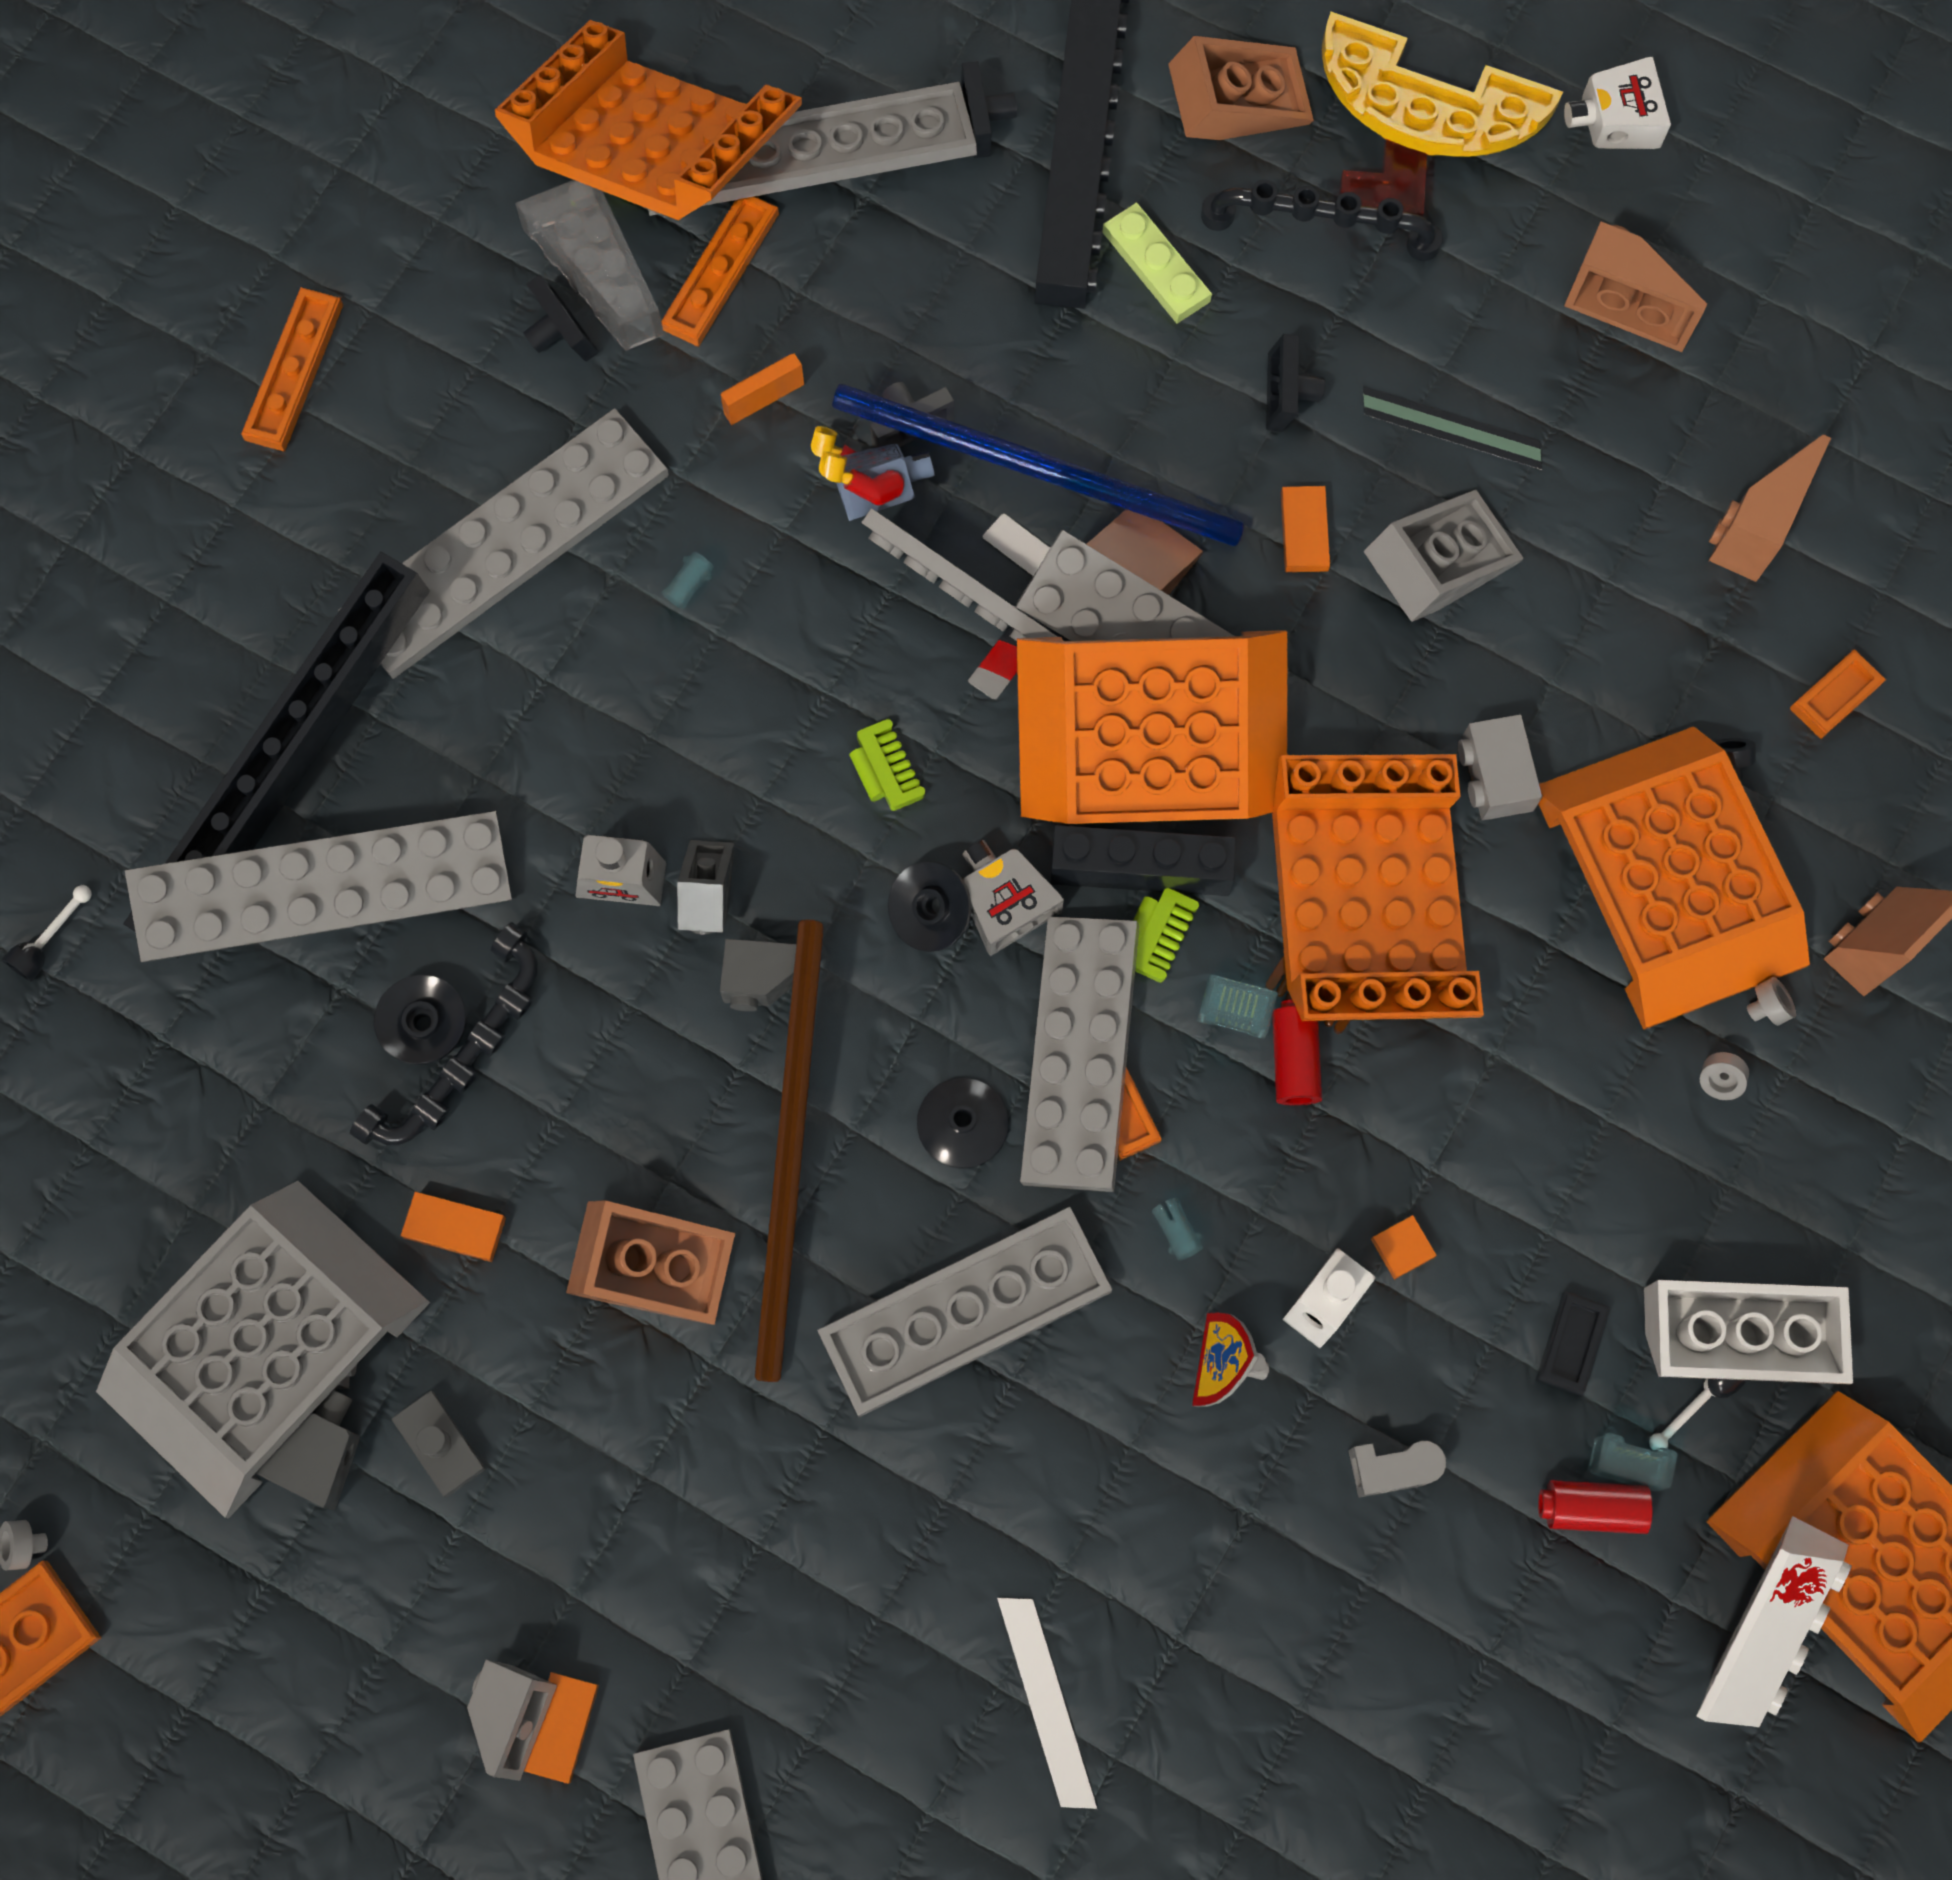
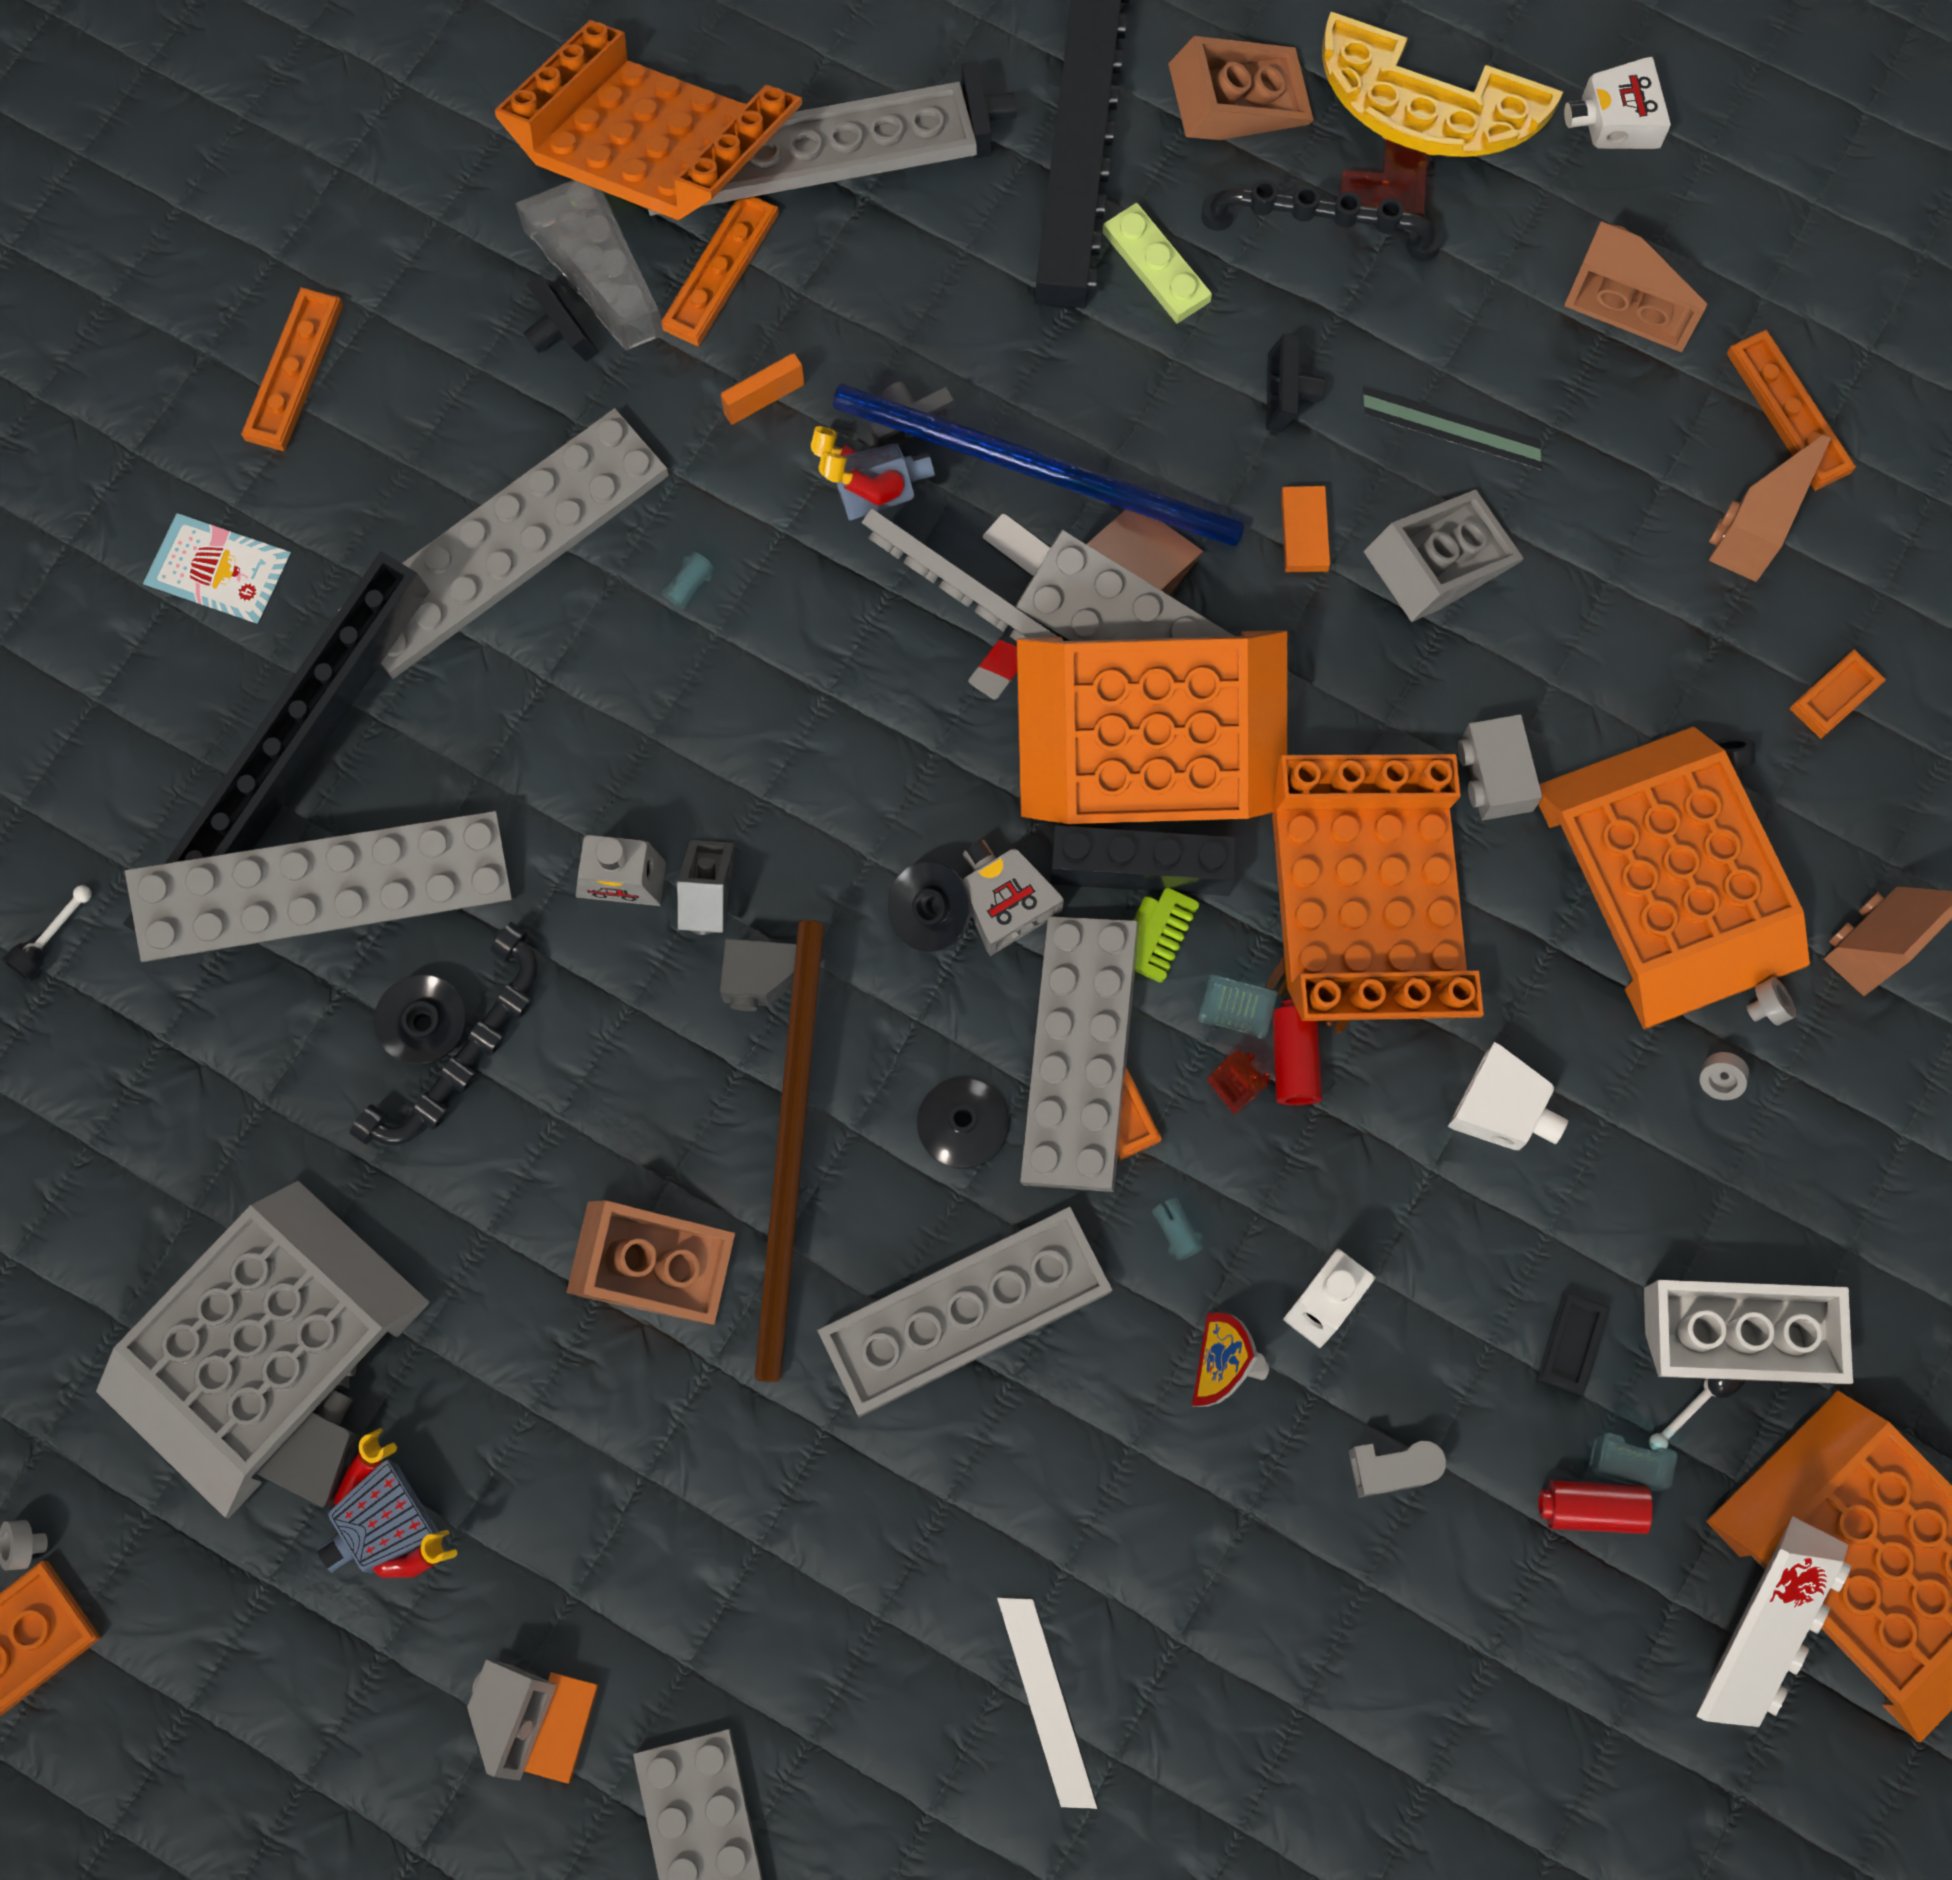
(217, 568): none -> sticker
(381, 1519): none -> torso
(438, 1444): dark grey tile -> none
(453, 1226): orange tile -> none
(875, 769): lime piece -> none
(1238, 1081): none -> clear red tile
(1403, 1247): orange tile -> none
(1507, 1103): none -> white torso
(1788, 404): none -> orange tile

